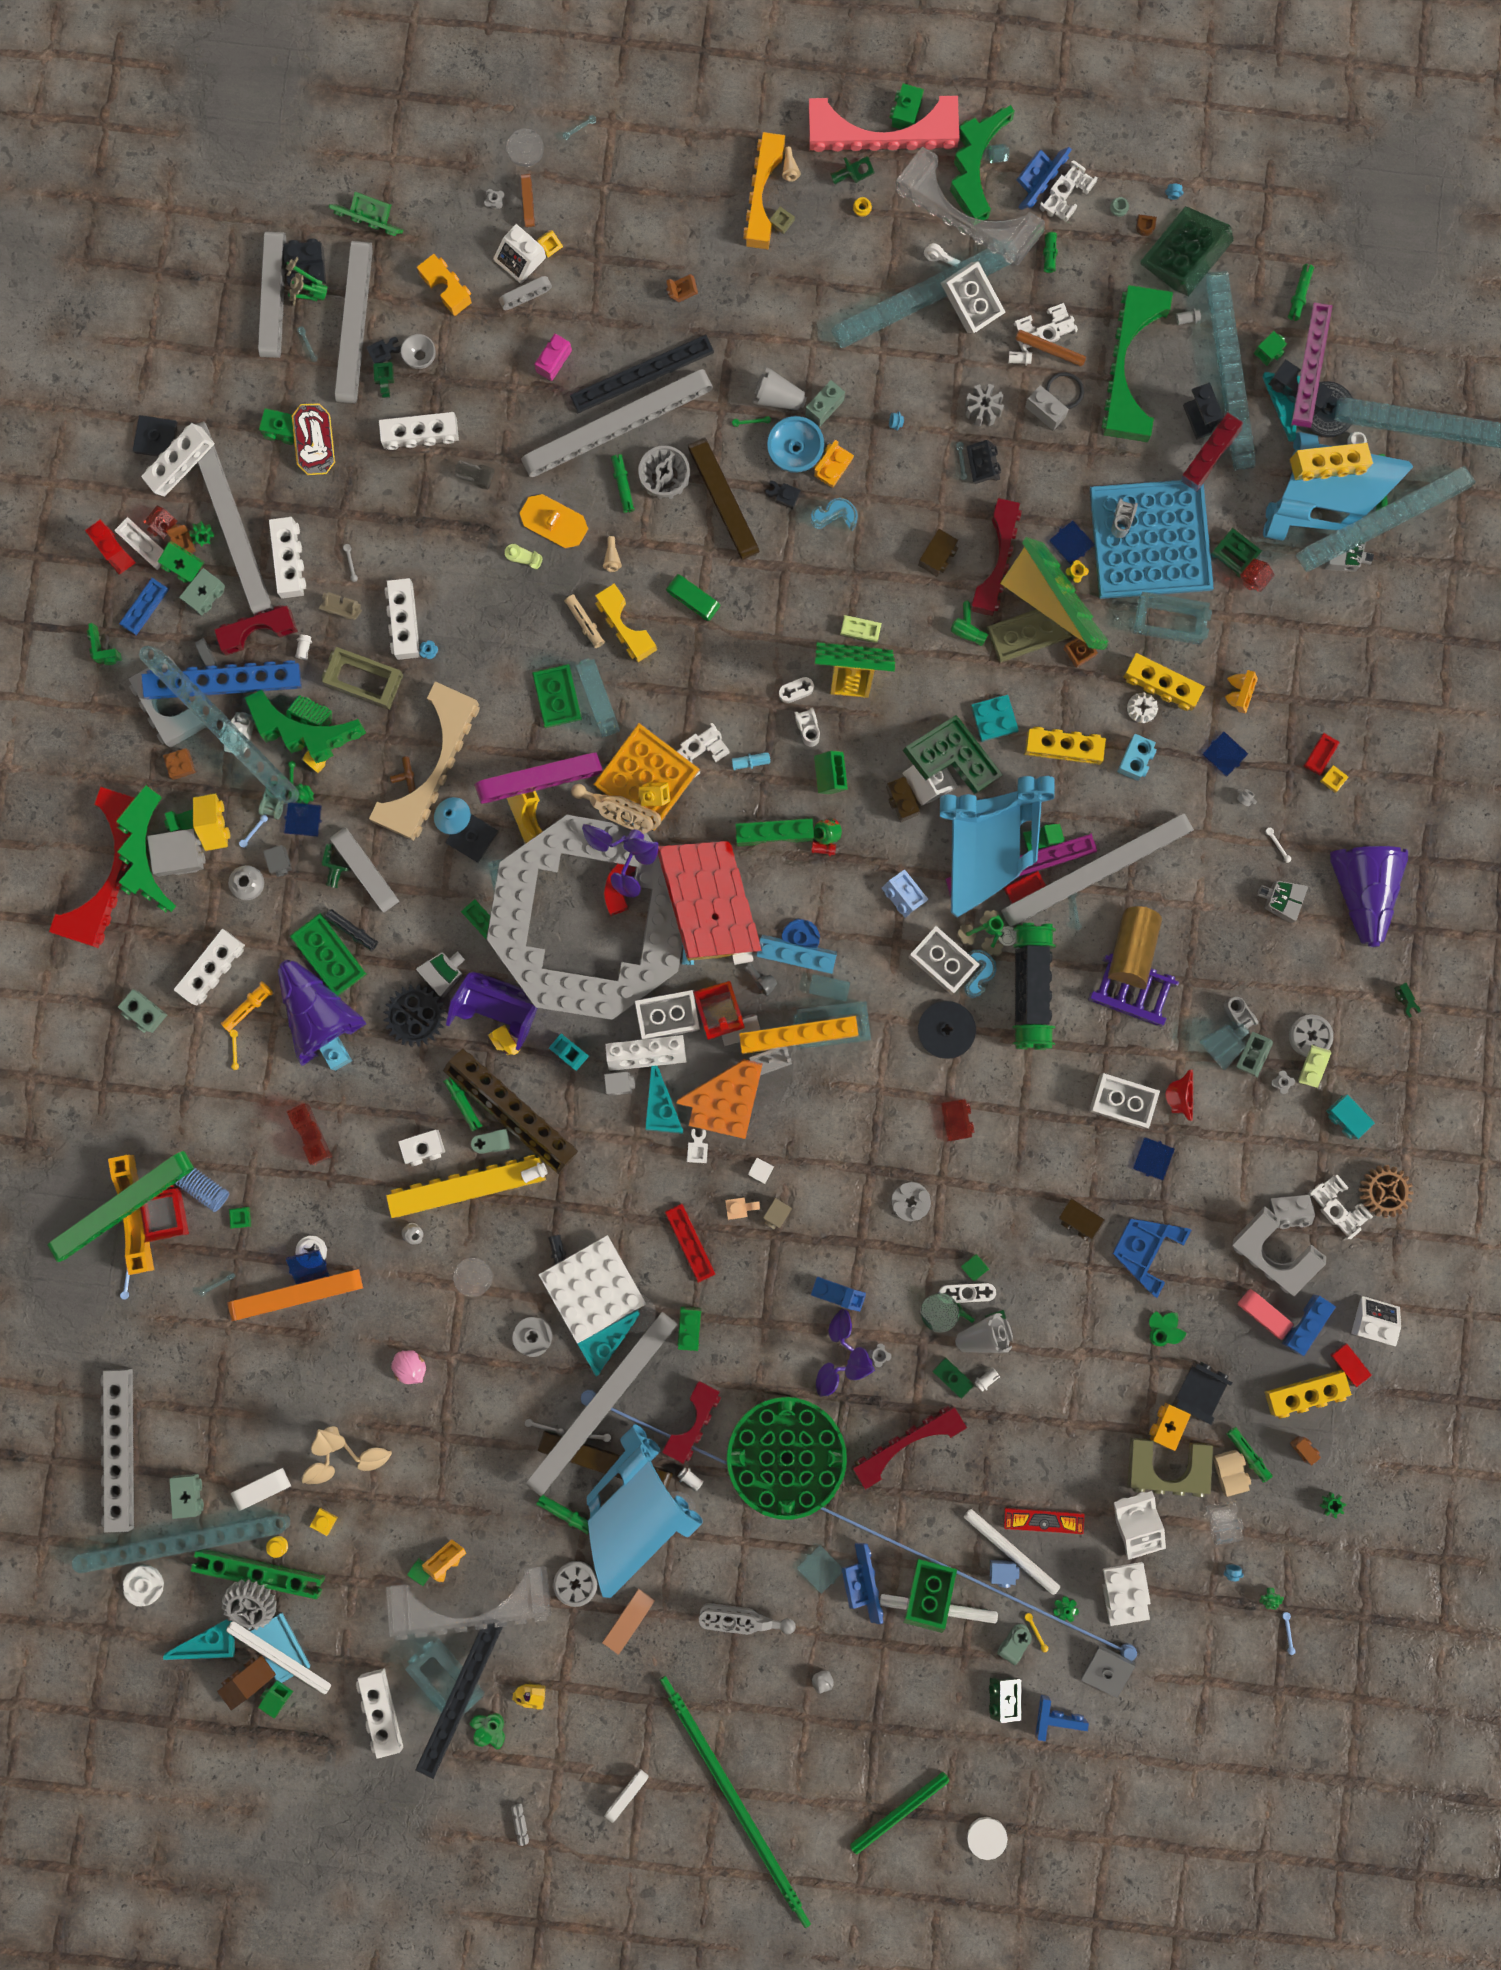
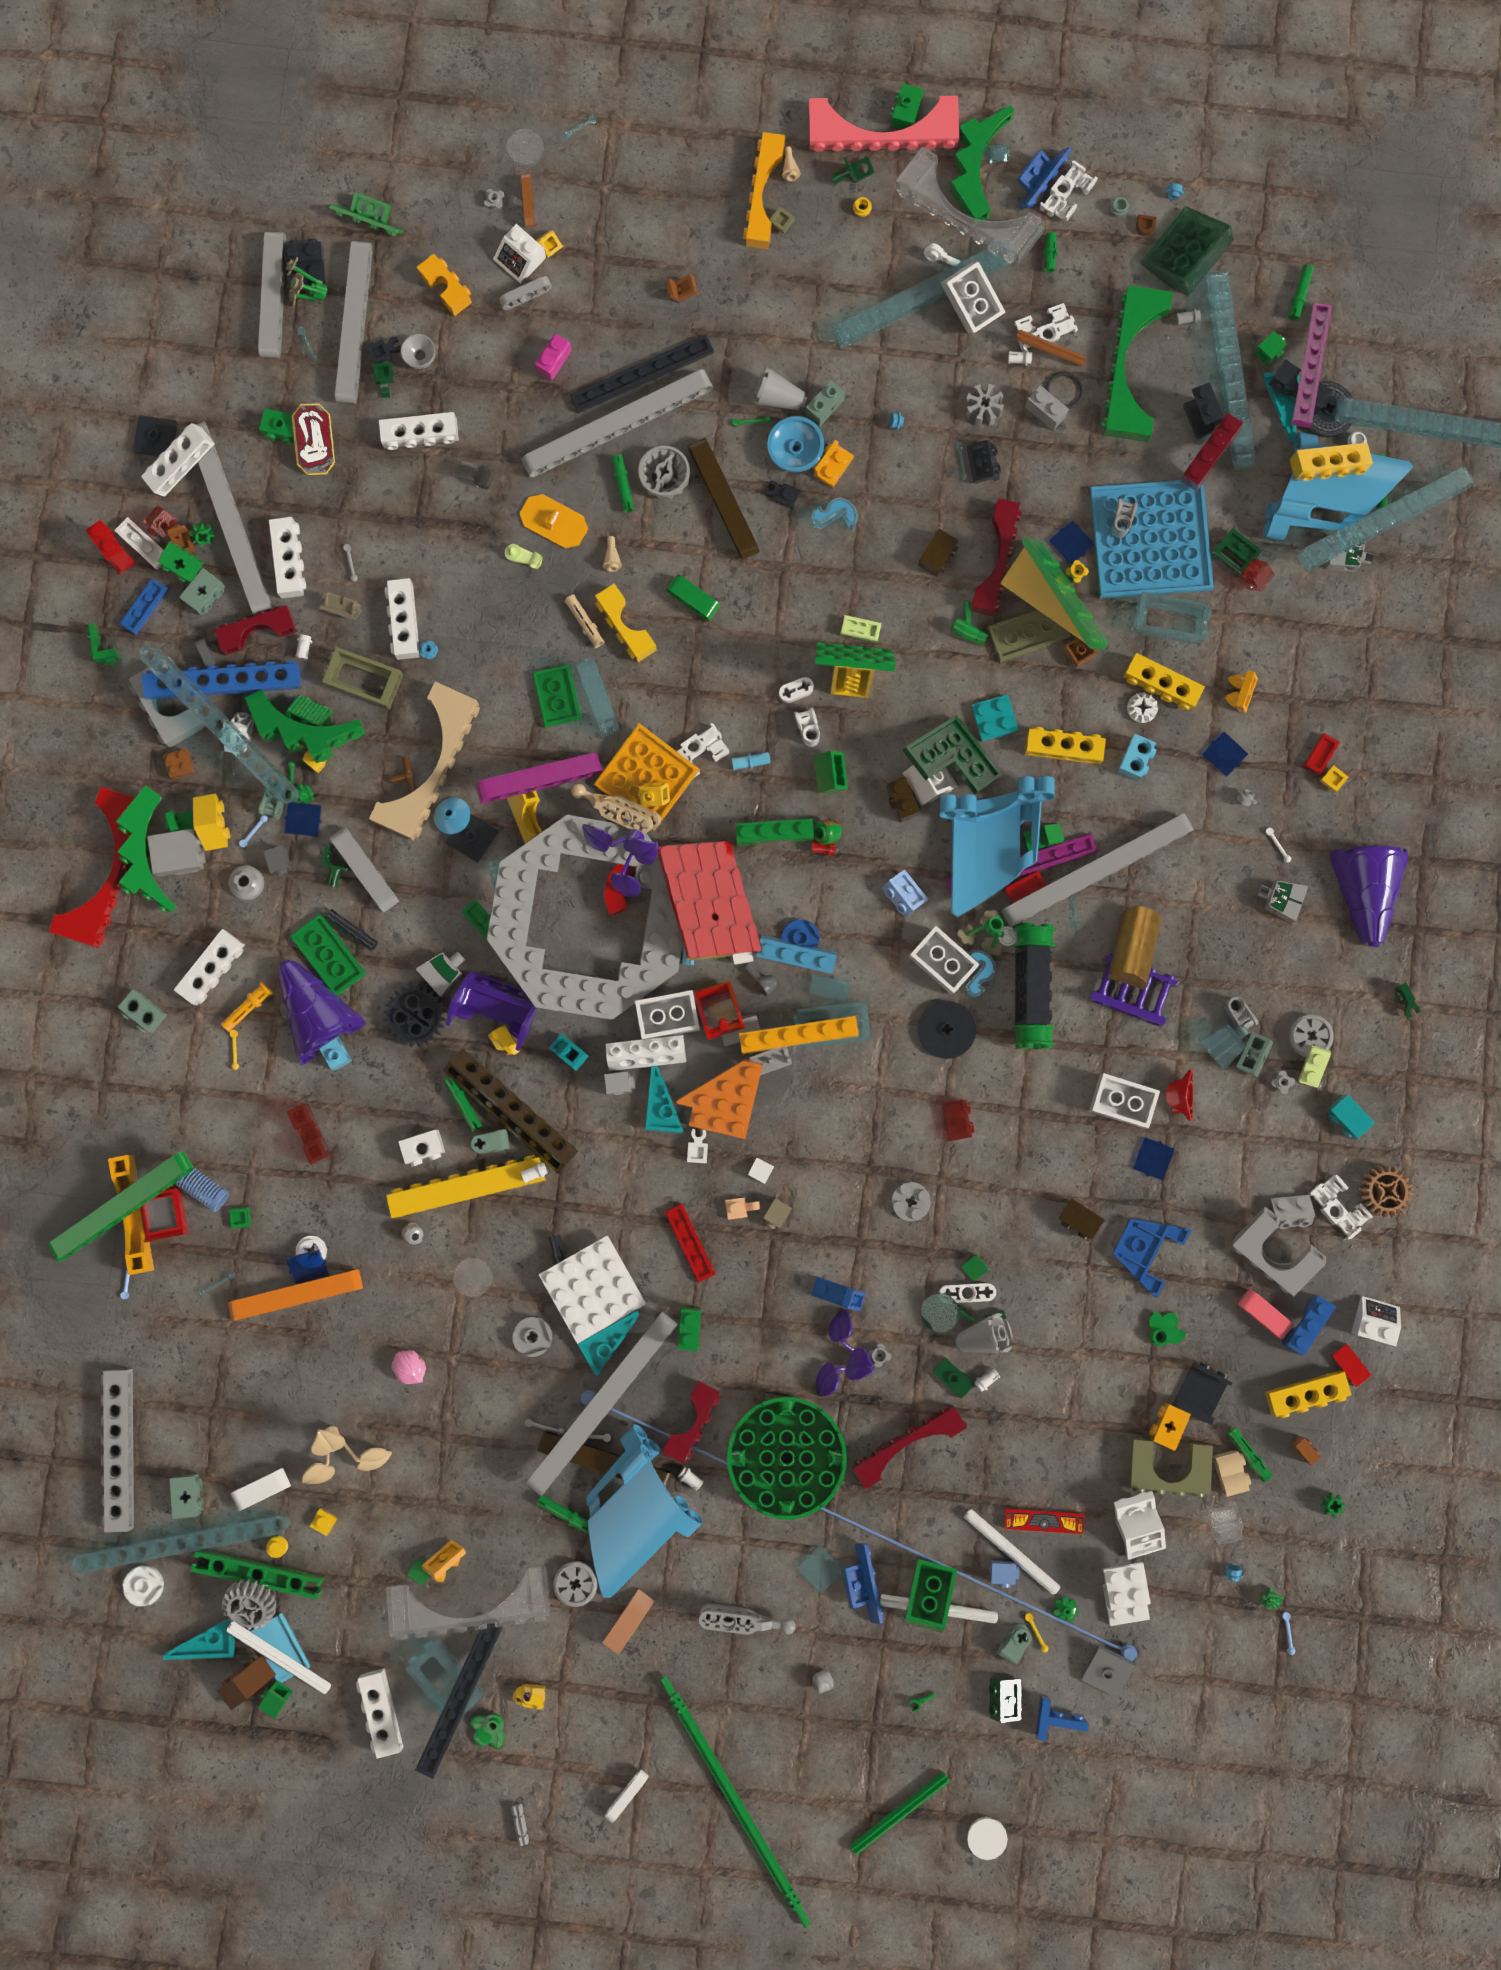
(919, 1701): none -> green hand

